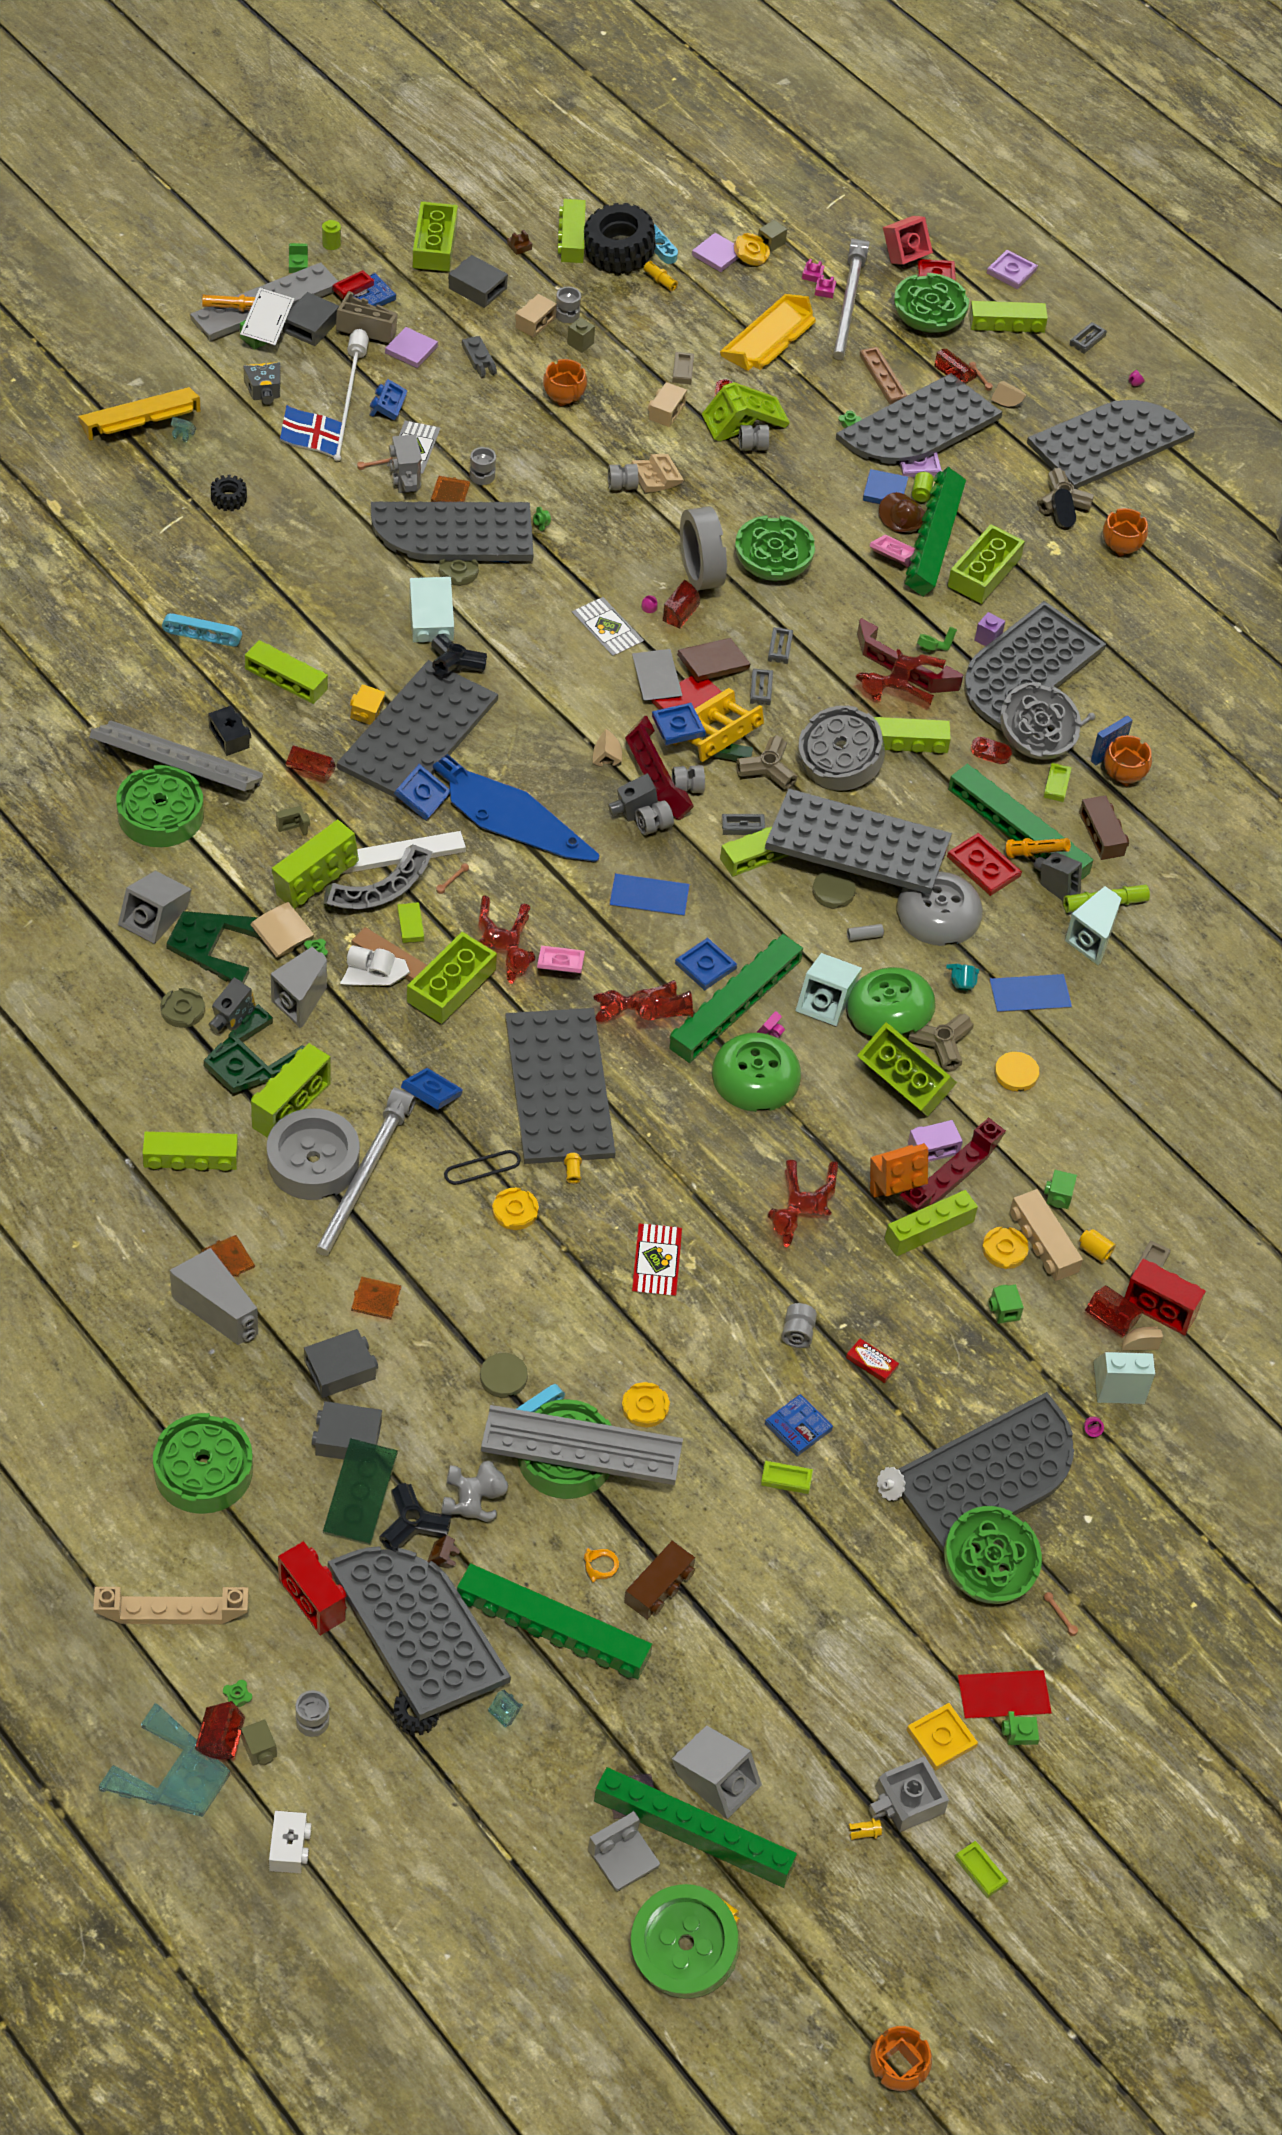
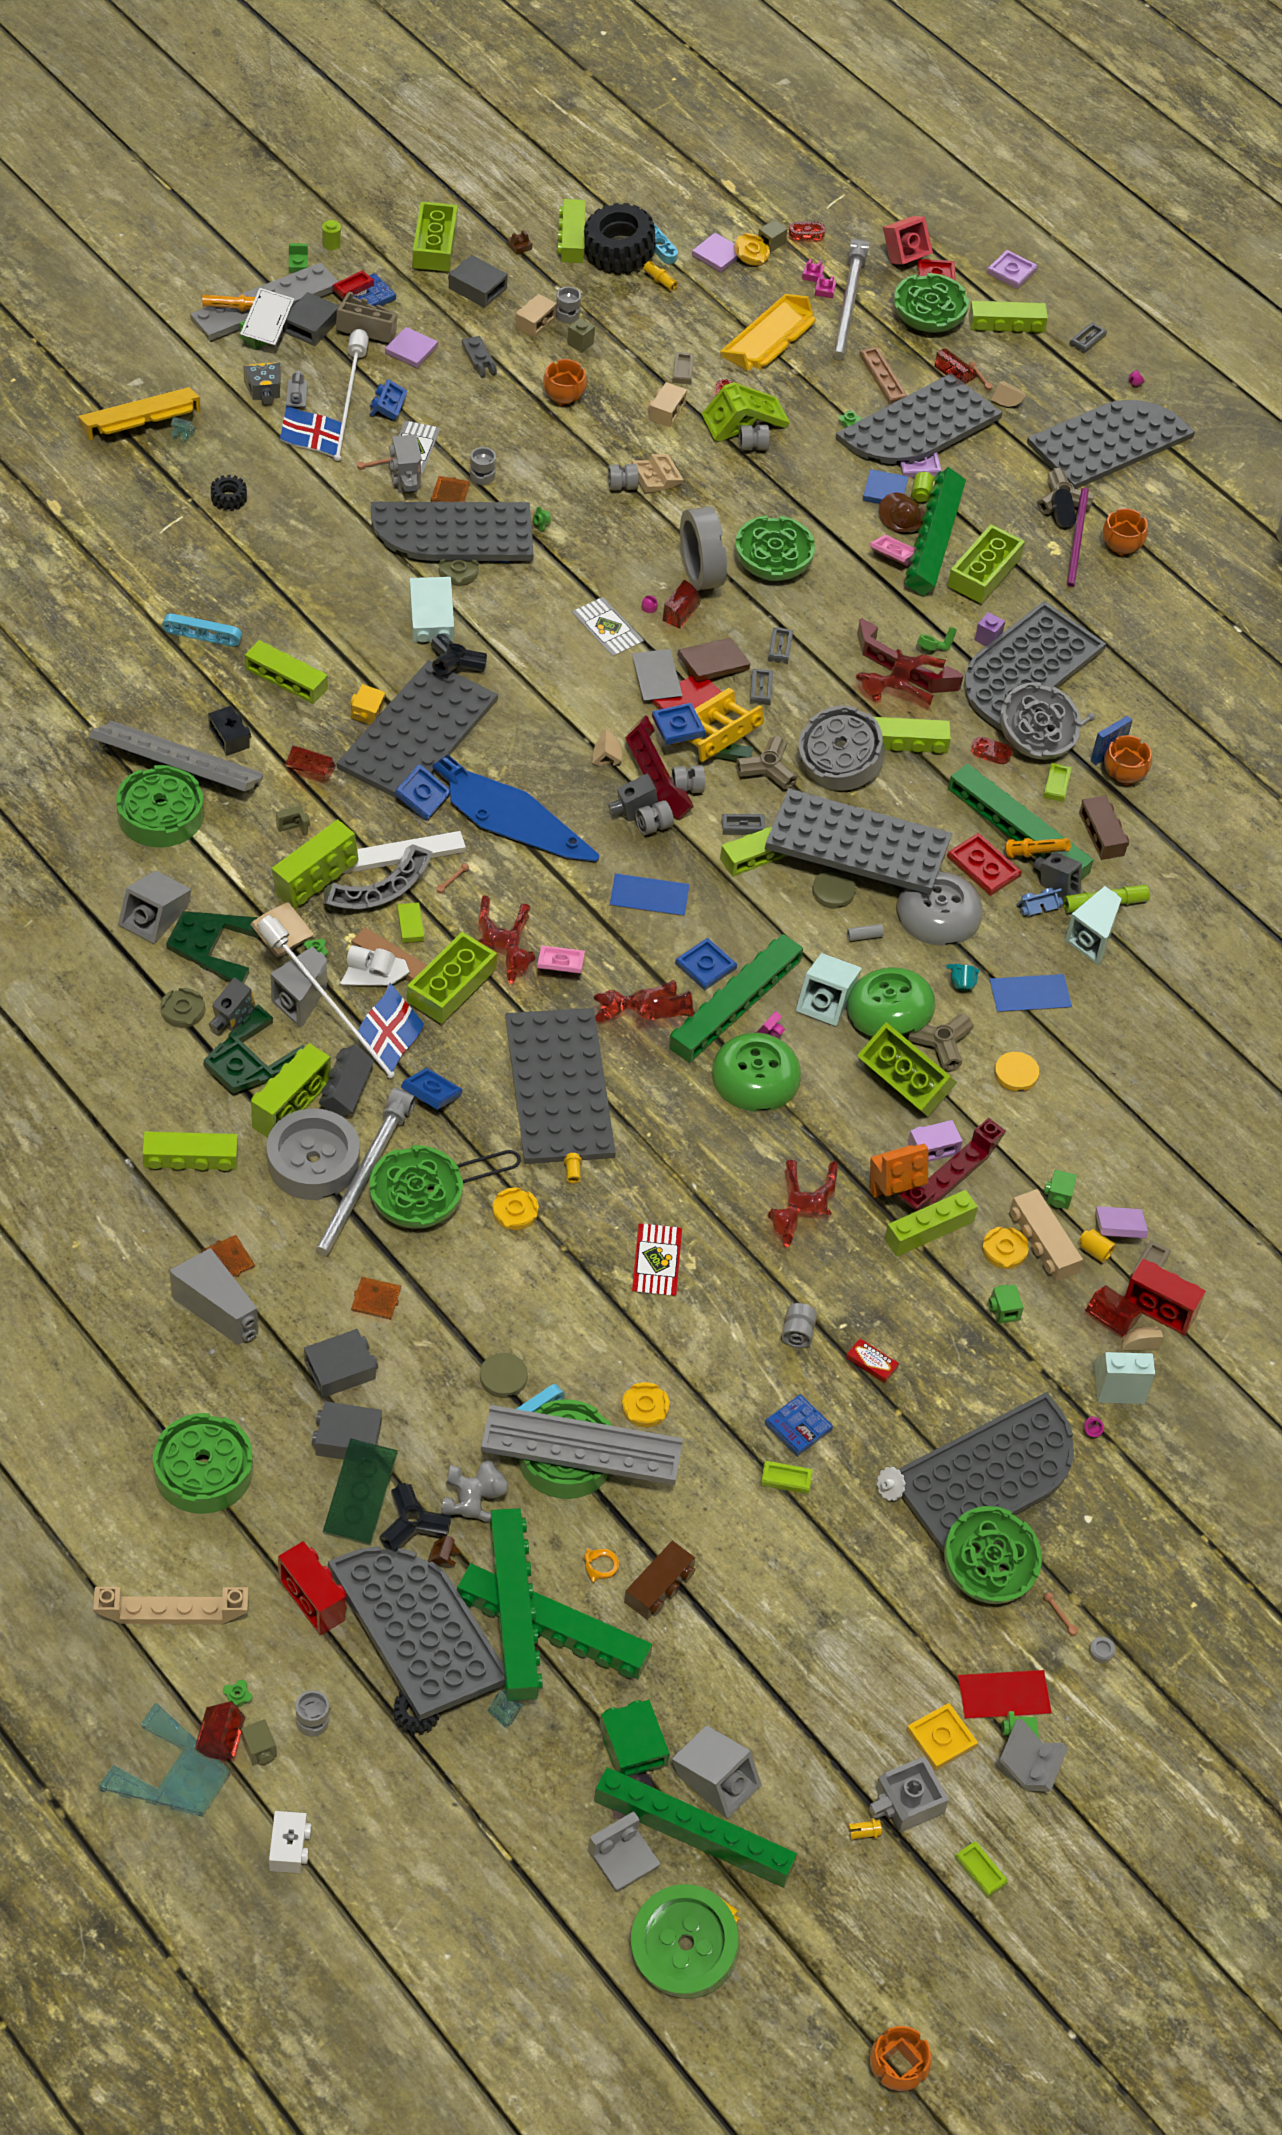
(297, 390): none -> light grey hinge
(346, 1080): none -> dark grey brick
(386, 1028): none -> flag
(411, 1173): none -> bright green brick
(514, 1606): none -> green brick
(634, 1738): none -> green brick
(807, 230): none -> clear red plate
(1030, 1760): none -> light grey bracket
(1047, 898): none -> medium blue hinge
(1077, 537): none -> magenta piece
(1102, 1649): none -> light grey tile
(1121, 1222): none -> lavender tile

